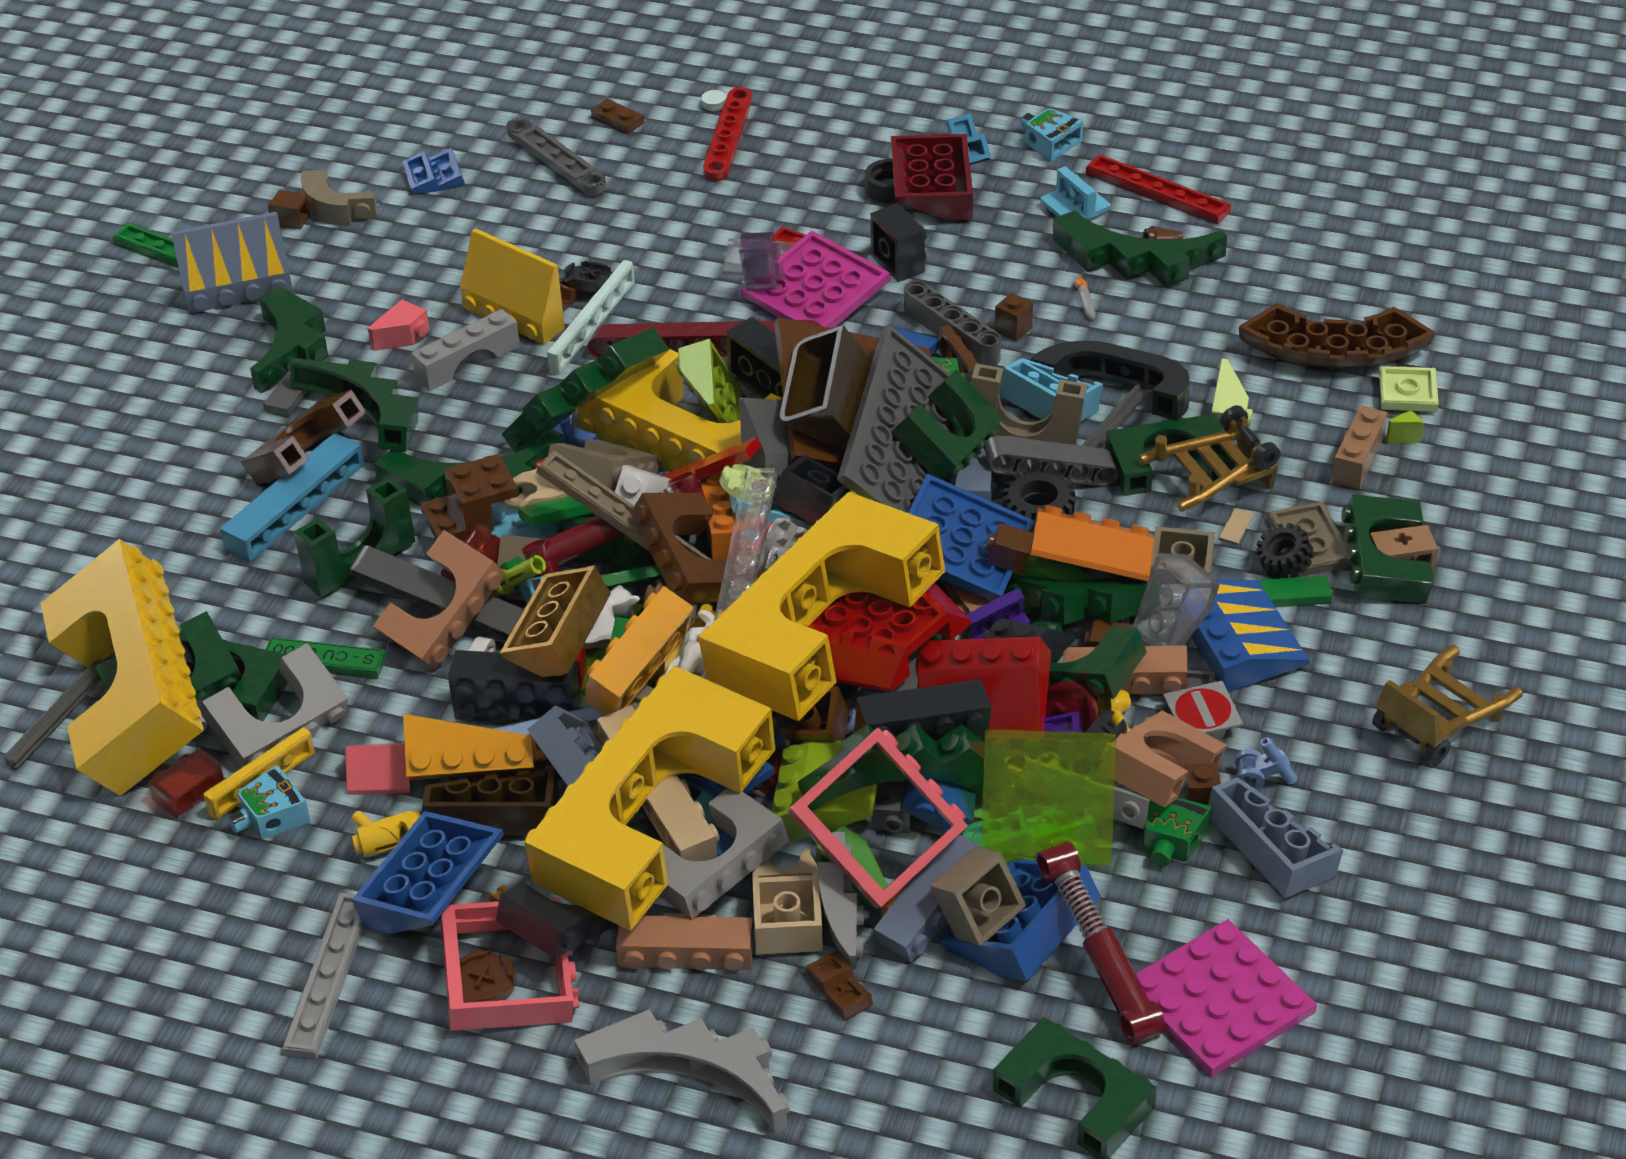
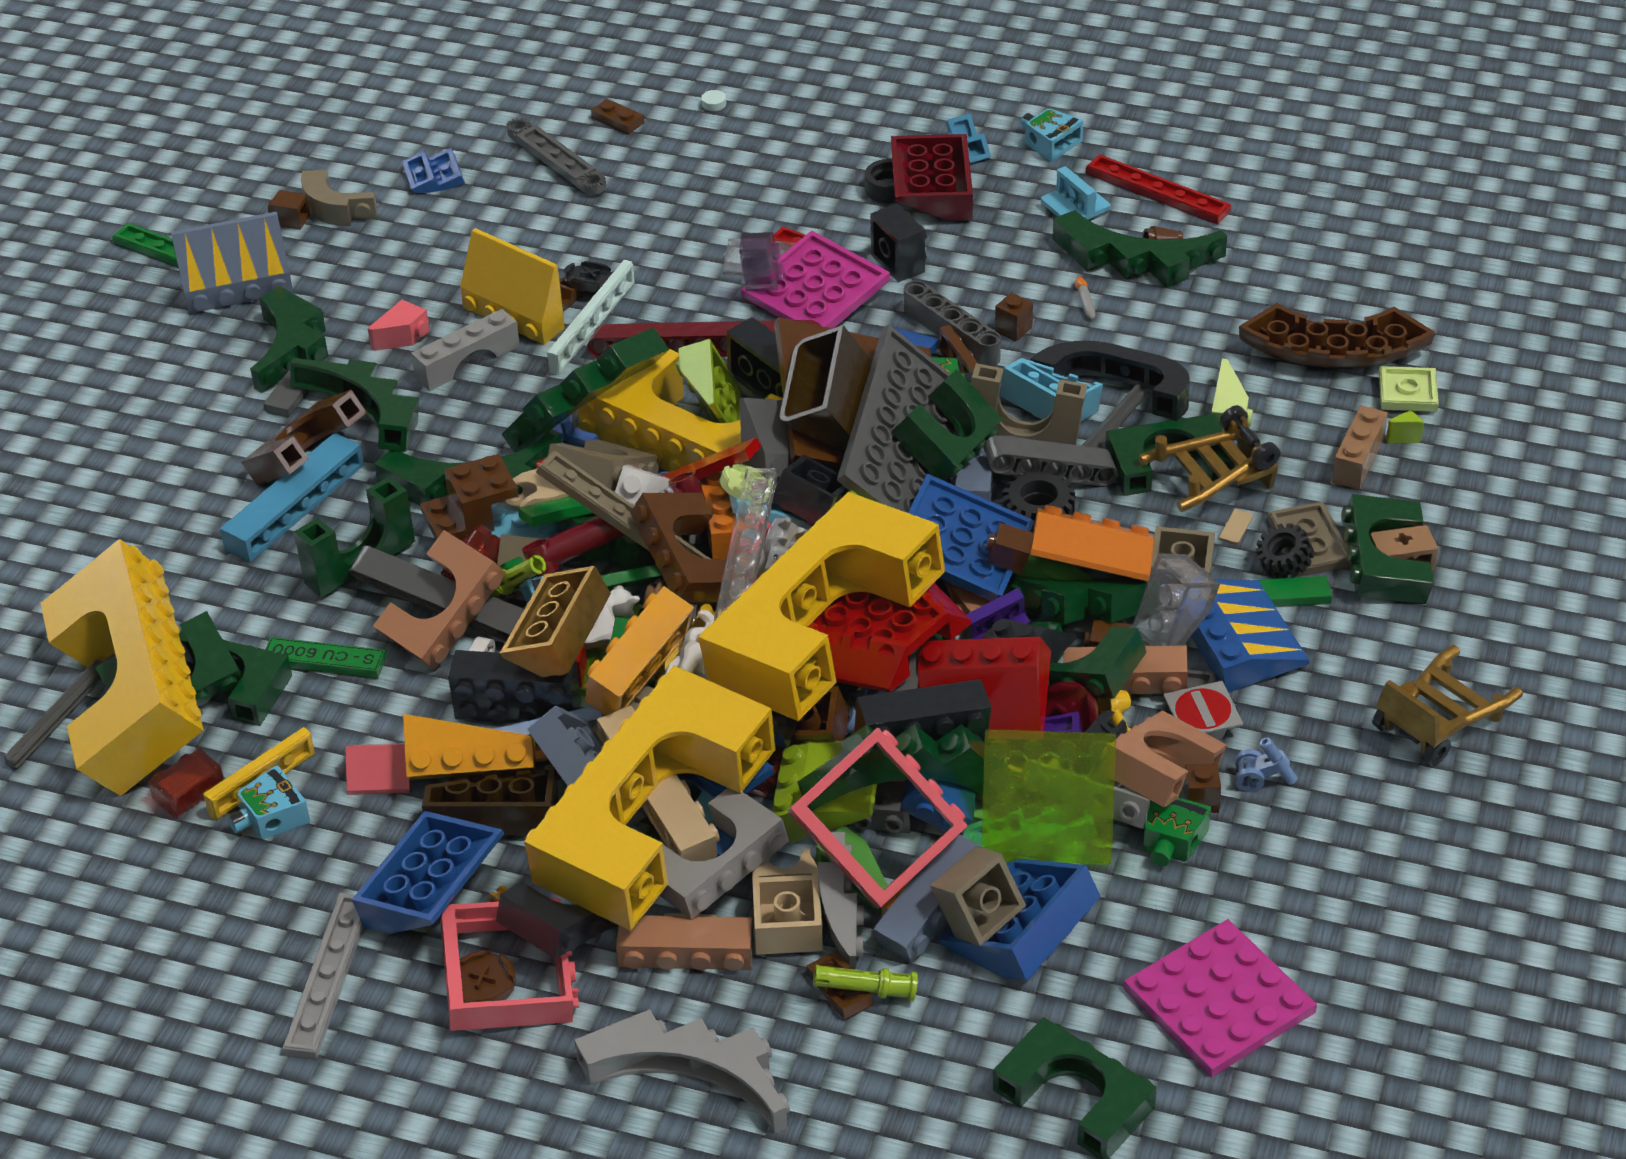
(248, 737): light grey arch -> none
(382, 835): yellow piece -> none
(727, 134): red plate -> none
(881, 982): none -> lime pin
(1137, 1014): dark red piece -> none
(1271, 839): sand blue wedge -> none

